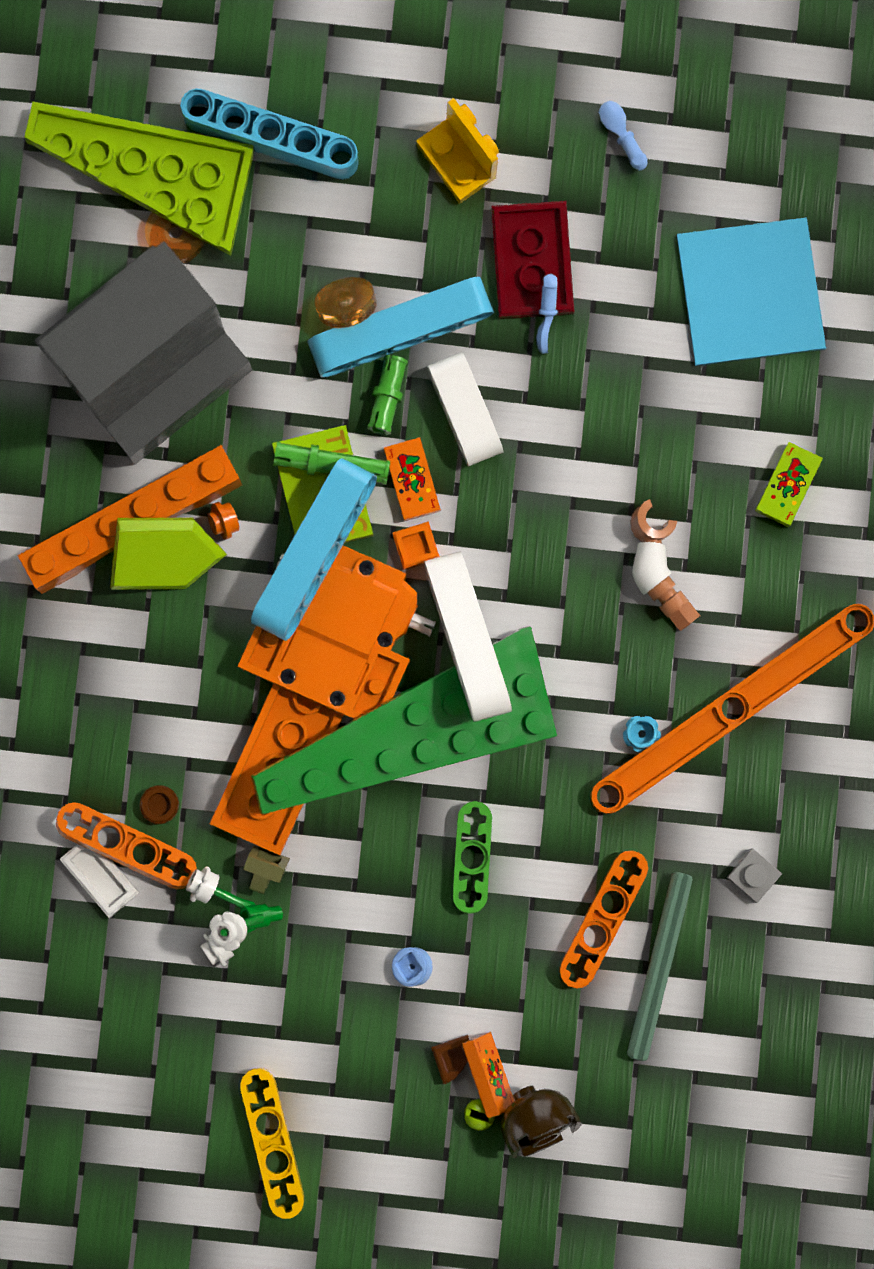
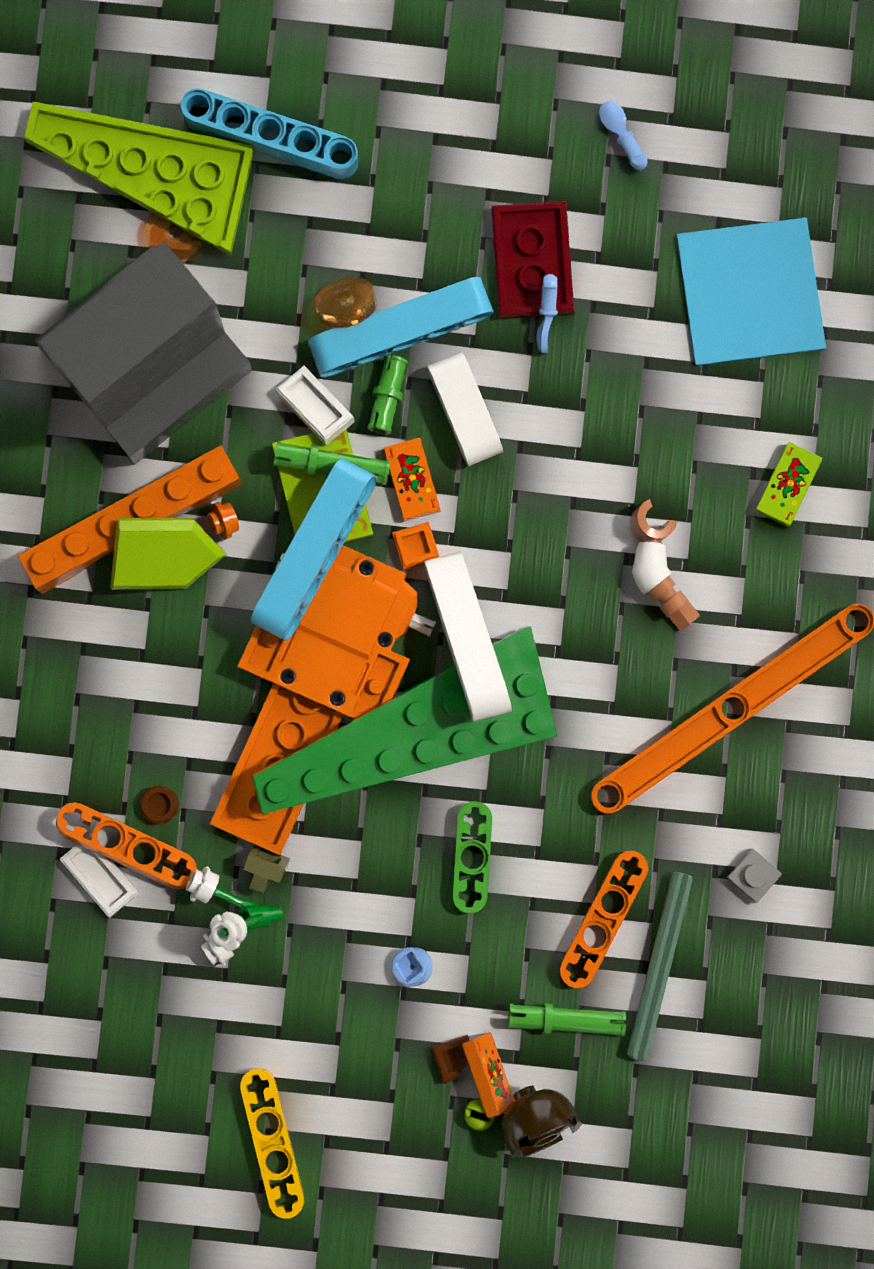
(315, 405): none -> white tile
(460, 152): yellow bracket -> none
(566, 1020): none -> bright green pin
(638, 724): medium azure plate -> none

